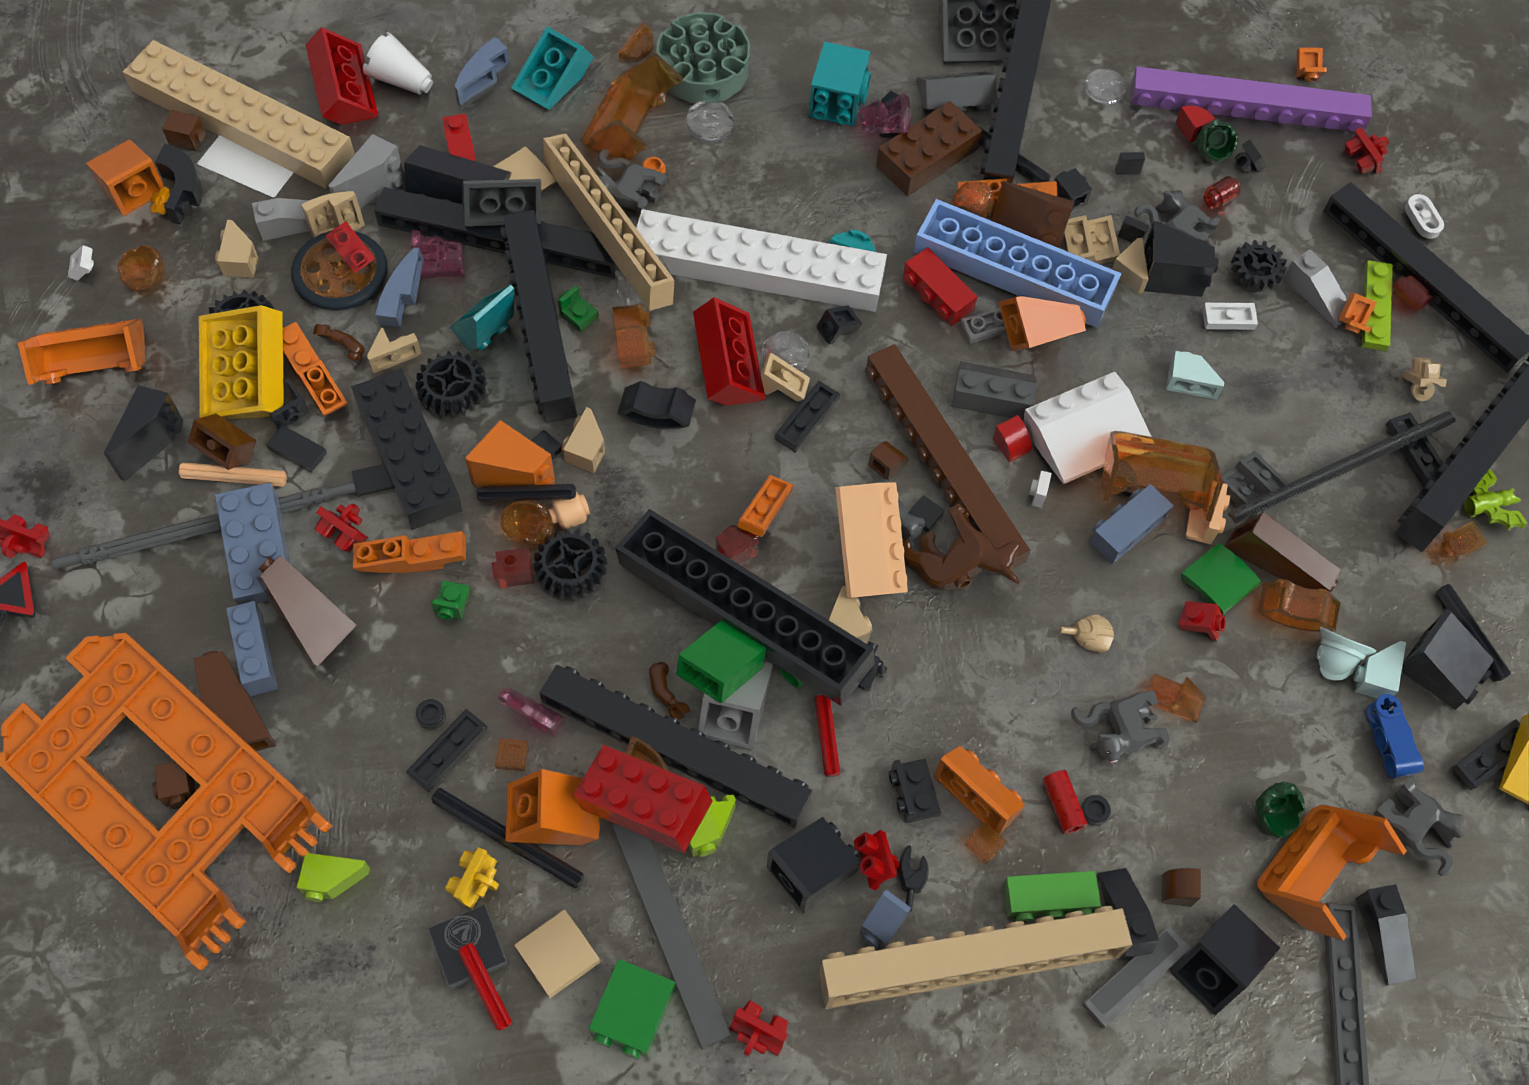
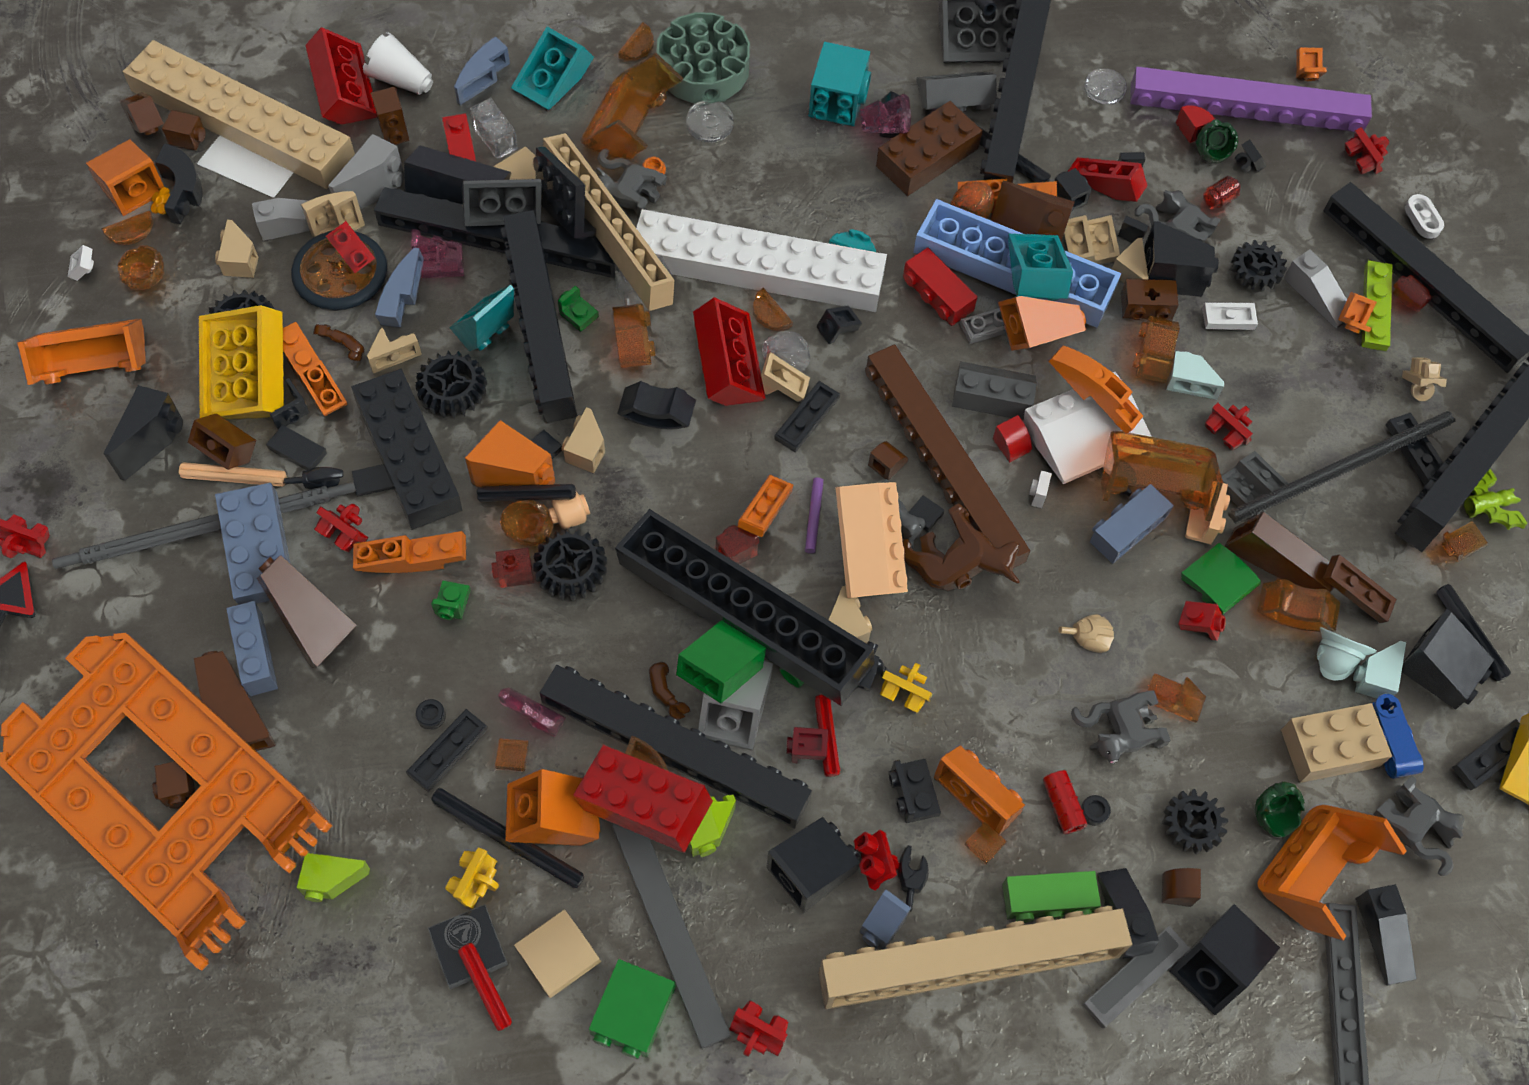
(130, 230): none -> clear orange tile
(142, 113): none -> reddish brown brick
(317, 477): none -> black hand
(390, 116): none -> reddish brown brick
(493, 128): none -> clear brick
(562, 194): none -> black bracket
(769, 313): none -> clear orange tile
(808, 744): none -> dark red bracket
(814, 514): none -> medium lavender bar
(917, 695): none -> yellow hips
(1039, 266): none -> teal slope
(1094, 380): none -> orange slope
(1113, 178): none -> red slope
(1148, 298): none -> reddish brown brick
(1156, 349): none -> clear orange brick
(1206, 831): none -> black gear
(1238, 432): none -> red hips
(1336, 742): none -> tan brick
(1359, 588): none -> reddish brown plate

